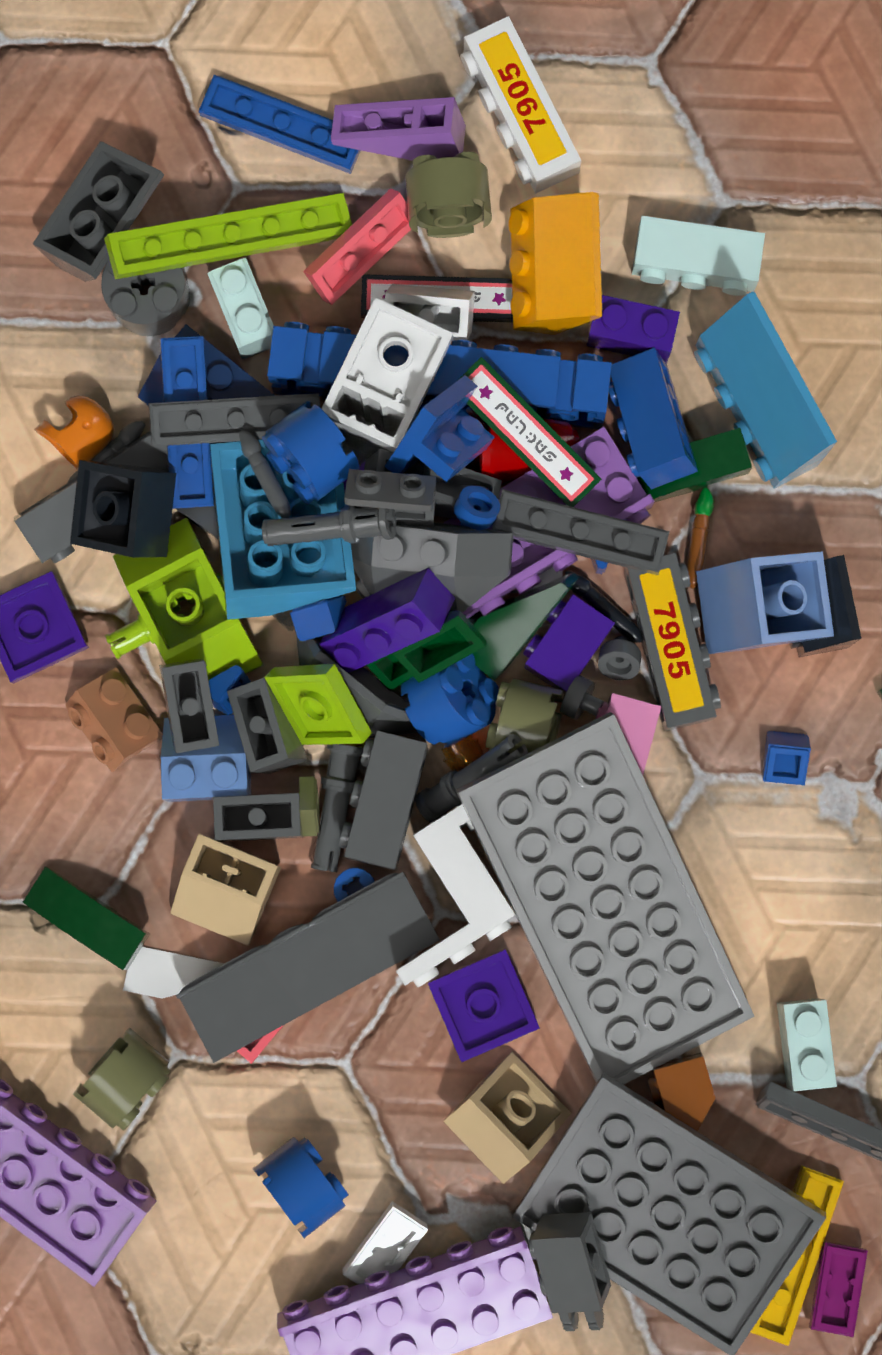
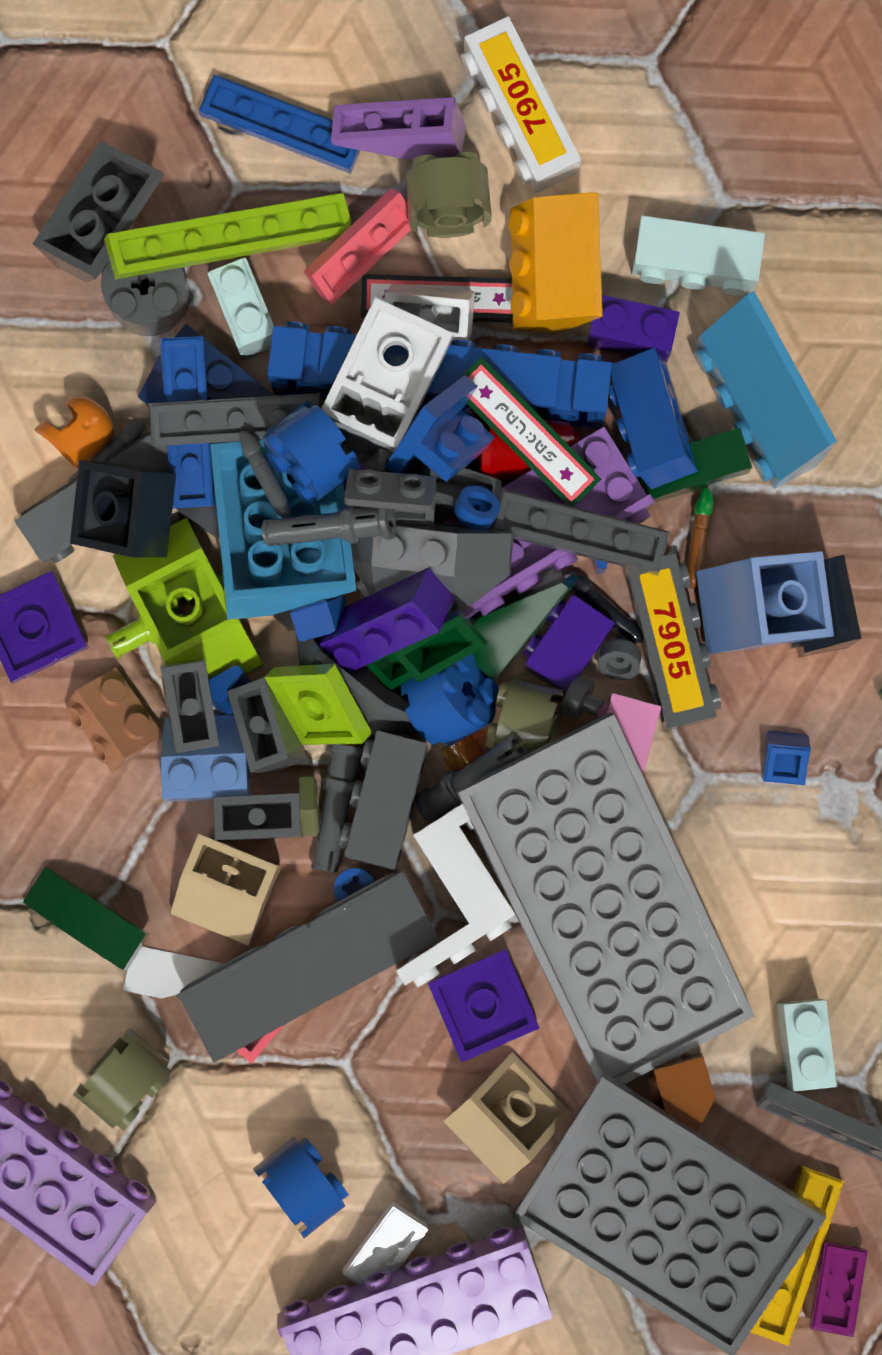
(571, 1267): dark grey hinge -> none

